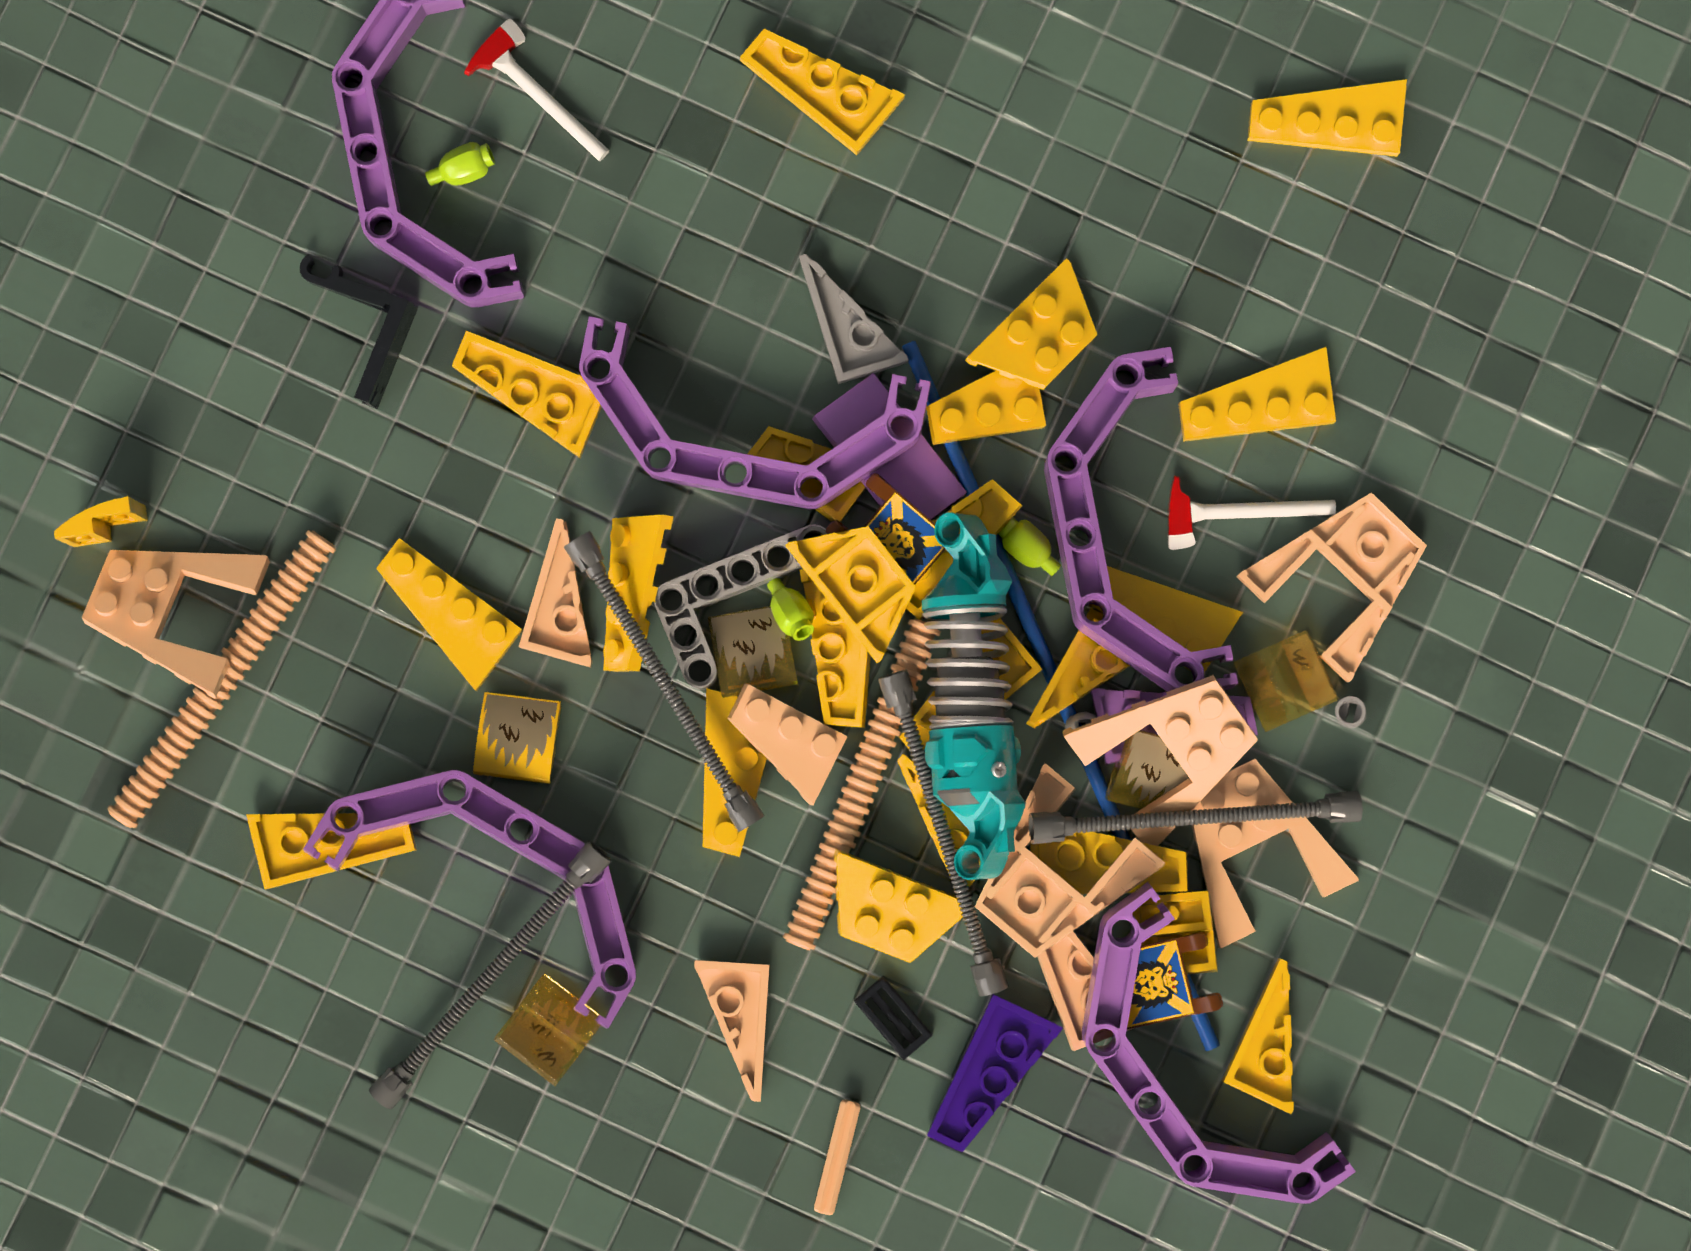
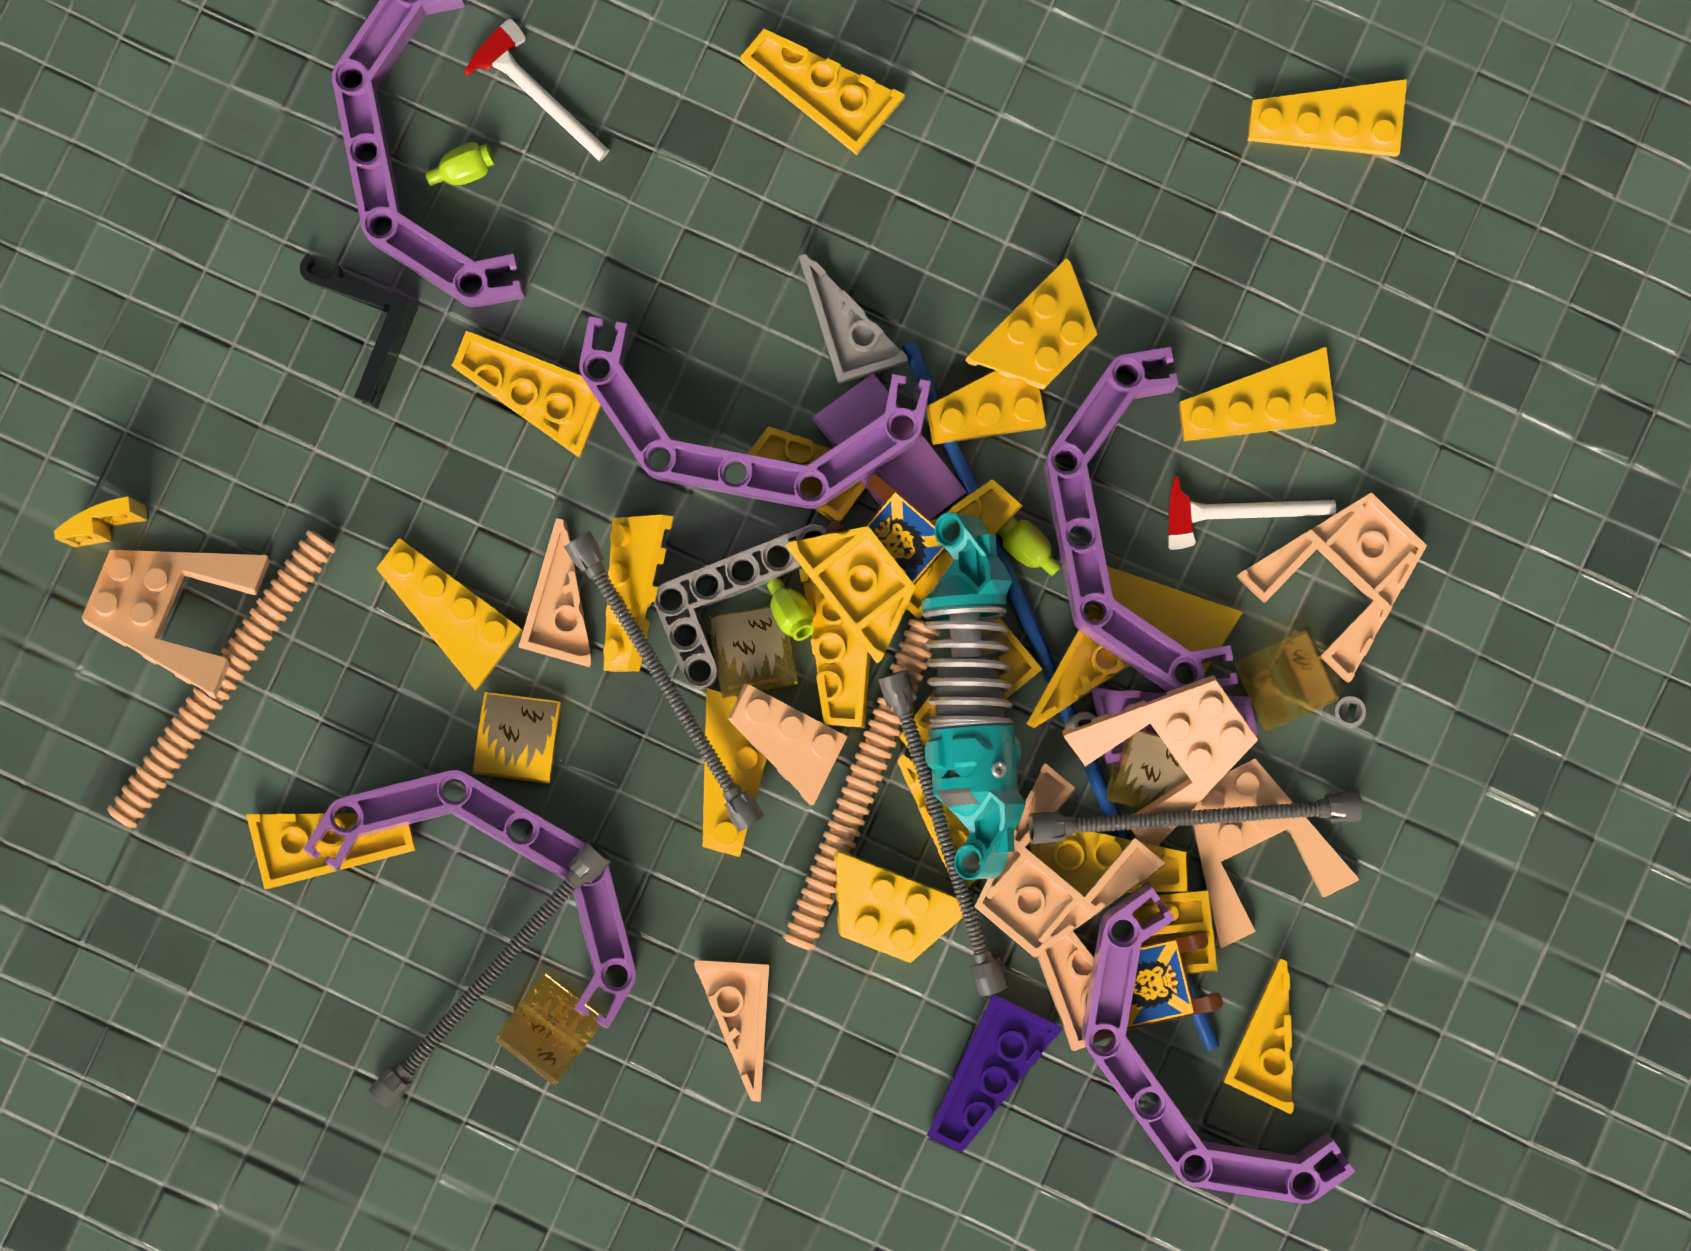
(837, 1157): light nougat axle -> none
(872, 992): black tile -> none

